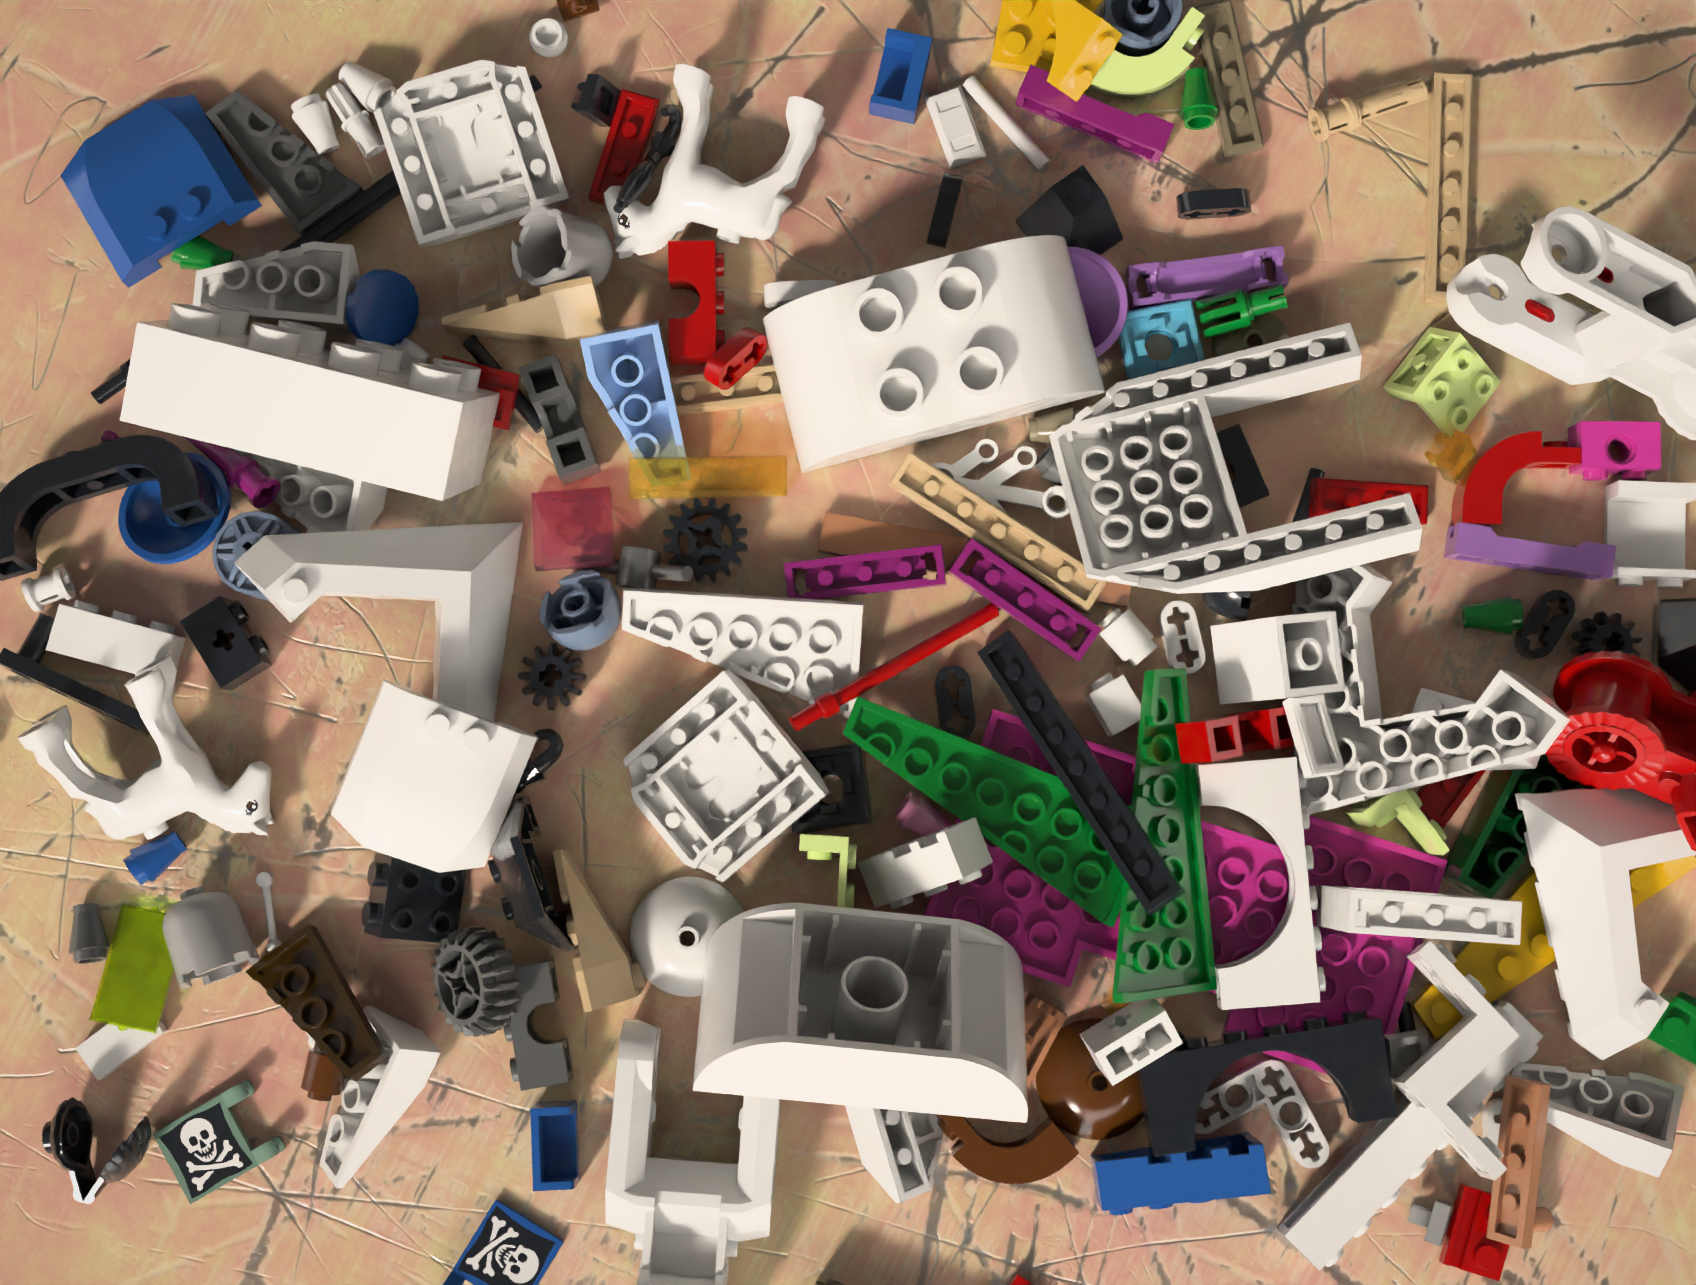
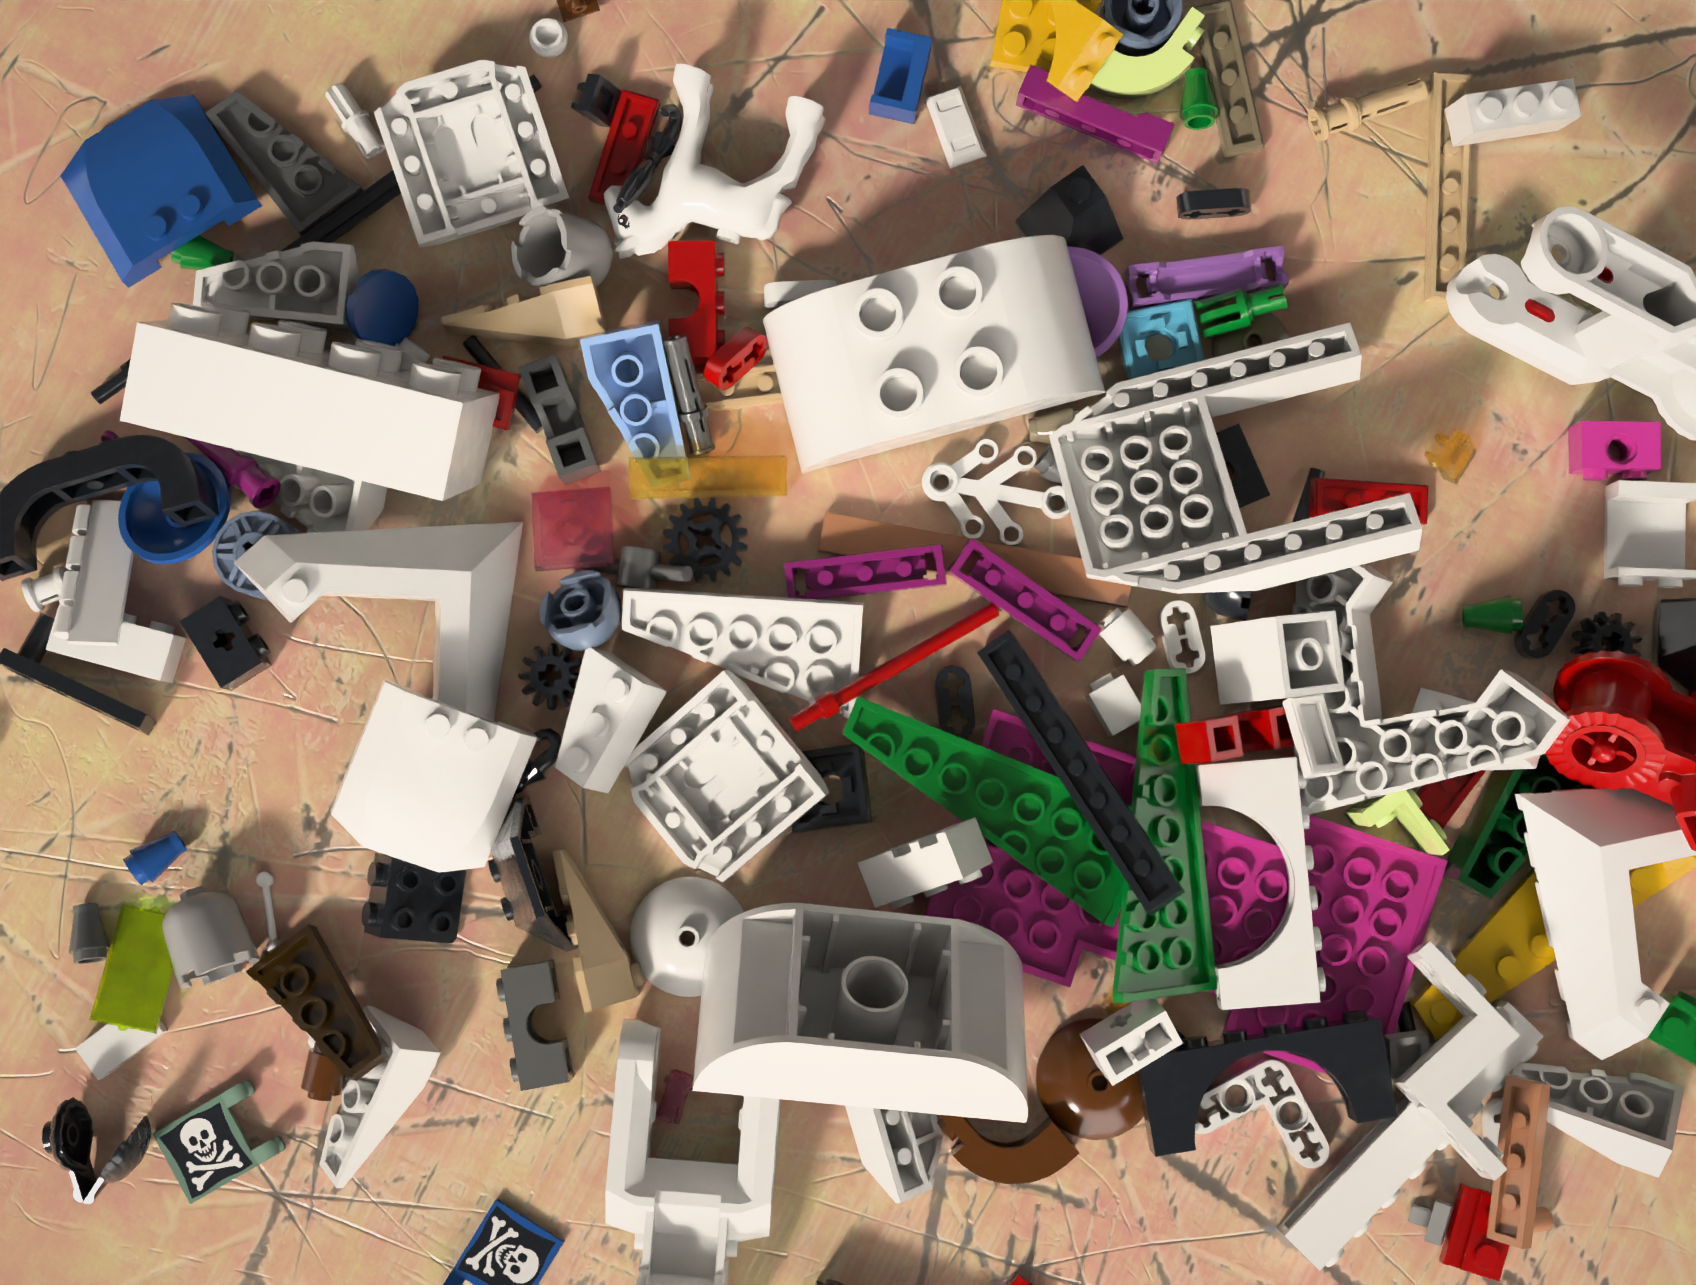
(103, 581): none -> white windscreen
(169, 786): white animal -> none
(315, 121): white cone -> none
(367, 86): white cone -> none
(475, 981): dark grey gear -> none
(555, 1145): blue panel -> none
(605, 719): none -> white wedge
(675, 1096): none -> clear pink pin
(692, 410): none -> dark grey pin
(821, 848): yellowish green bracket -> none
(919, 815): bright pink cone -> none
(944, 210): black beam -> none
(995, 530): tan tile -> none
(1006, 123): white bar -> none
(1041, 1029): nougat hinge -> none
(1216, 1170): blue wedge -> none
(1419, 914): white window -> none
(1444, 379): yellowish green bracket -> none
(1482, 485): red arch -> none
(1483, 546): medium lavender piece -> none
(1512, 112): none -> white brick

